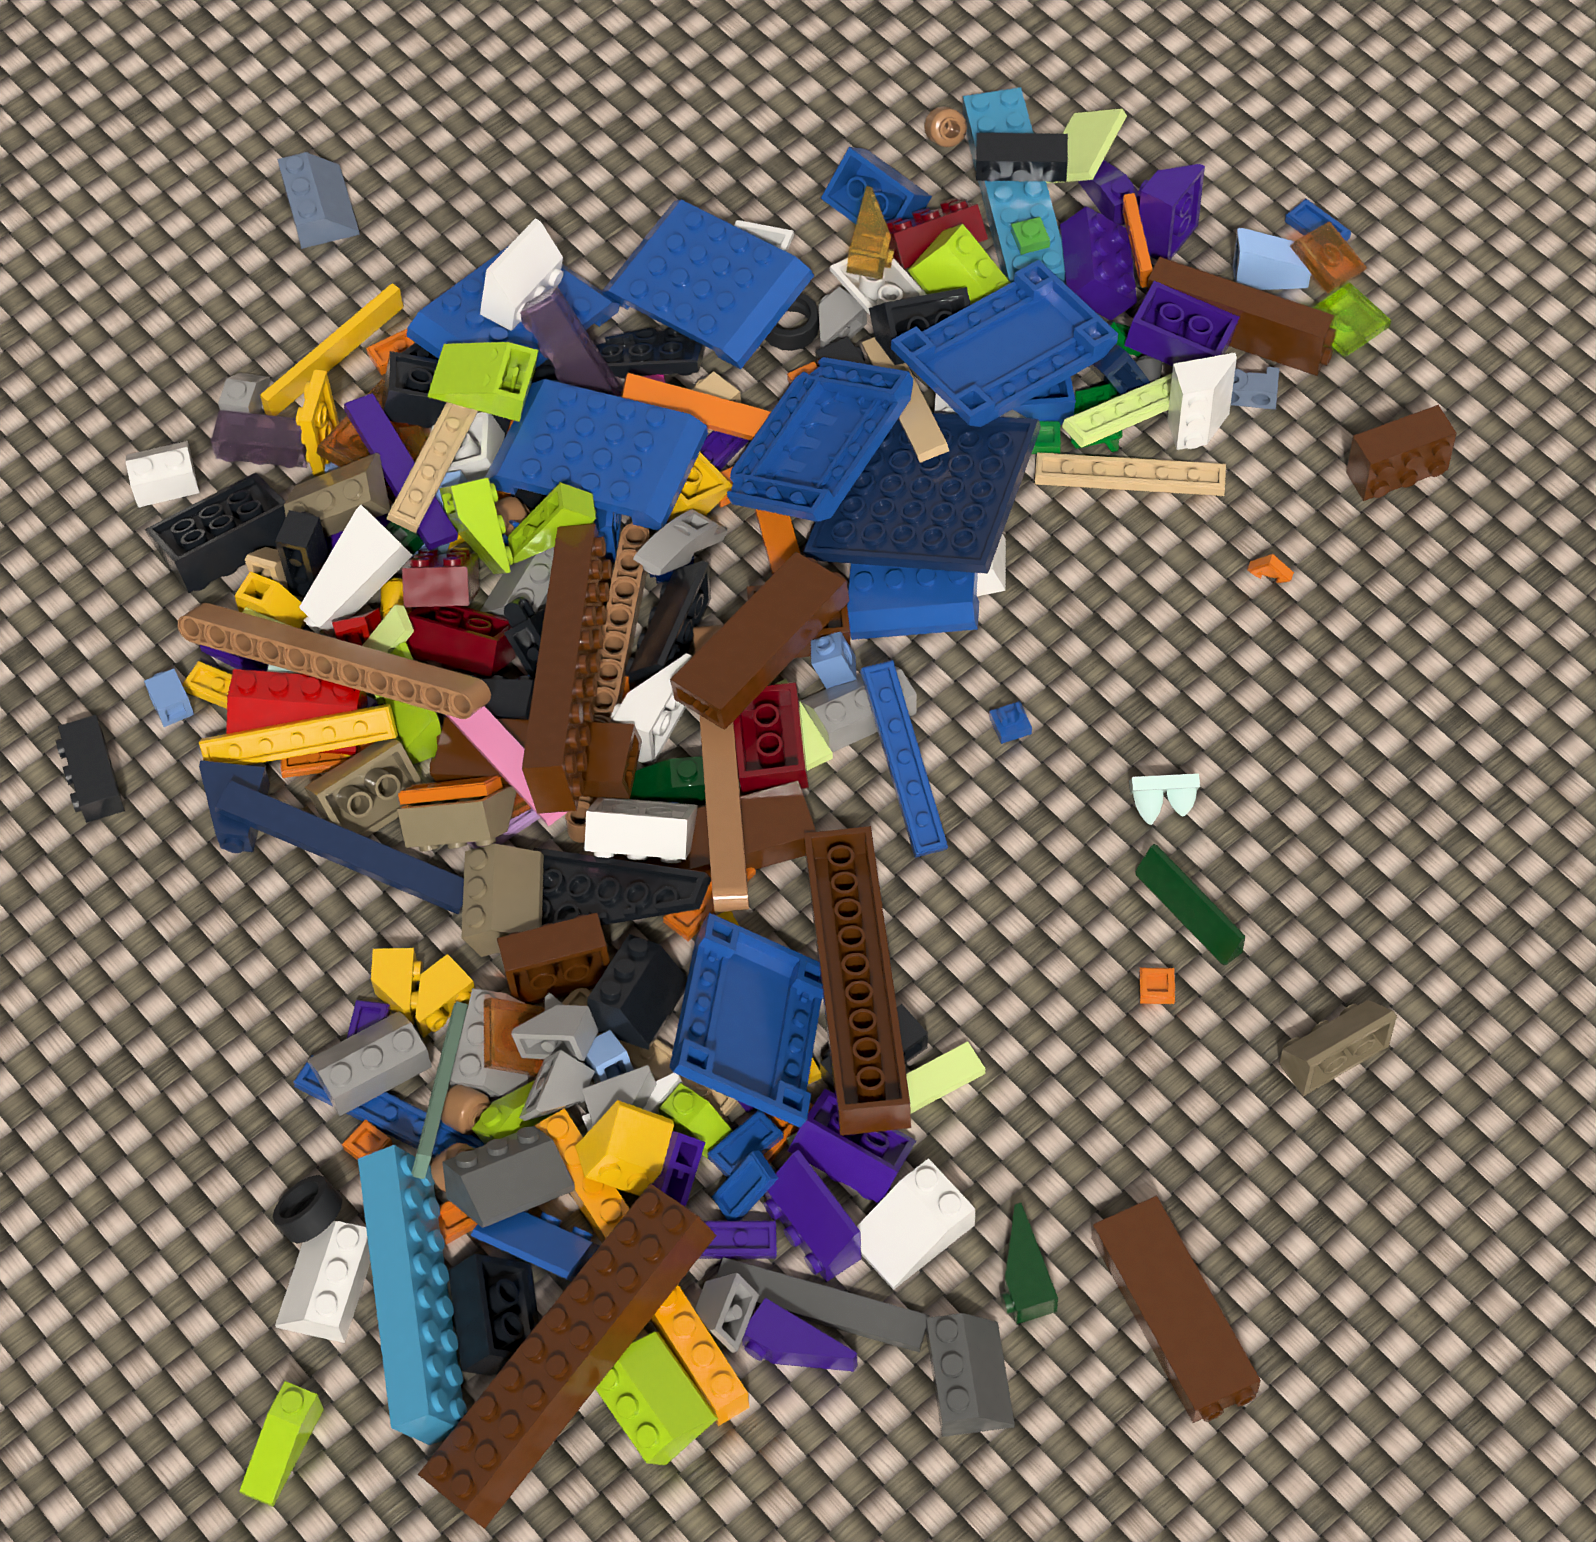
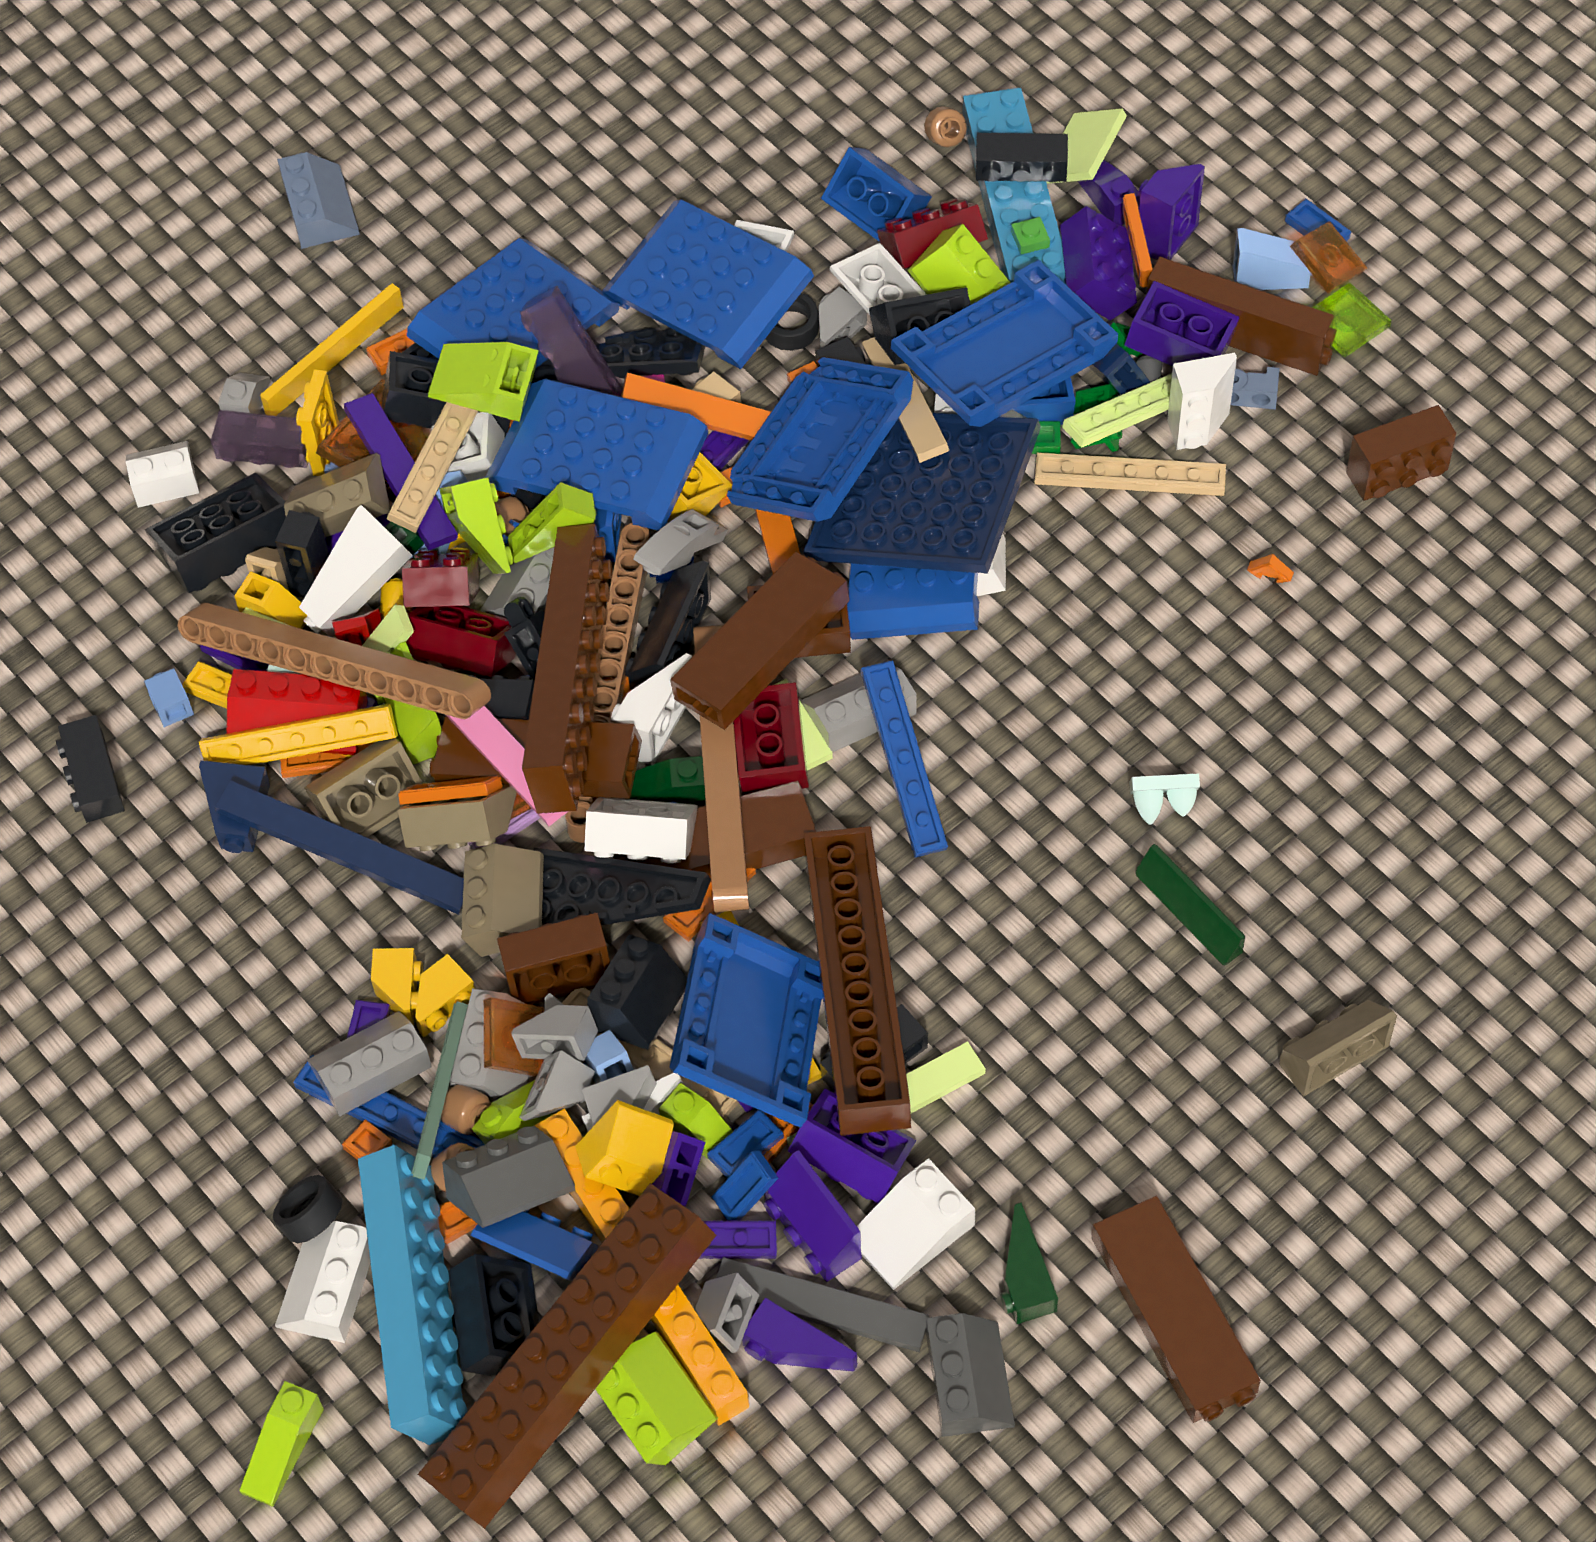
(521, 274): white slope -> none
(833, 660): medium blue brick -> none
(871, 240): clear yellow slope -> none
(1010, 722): blue tile -> none
(1157, 985): orange tile -> none

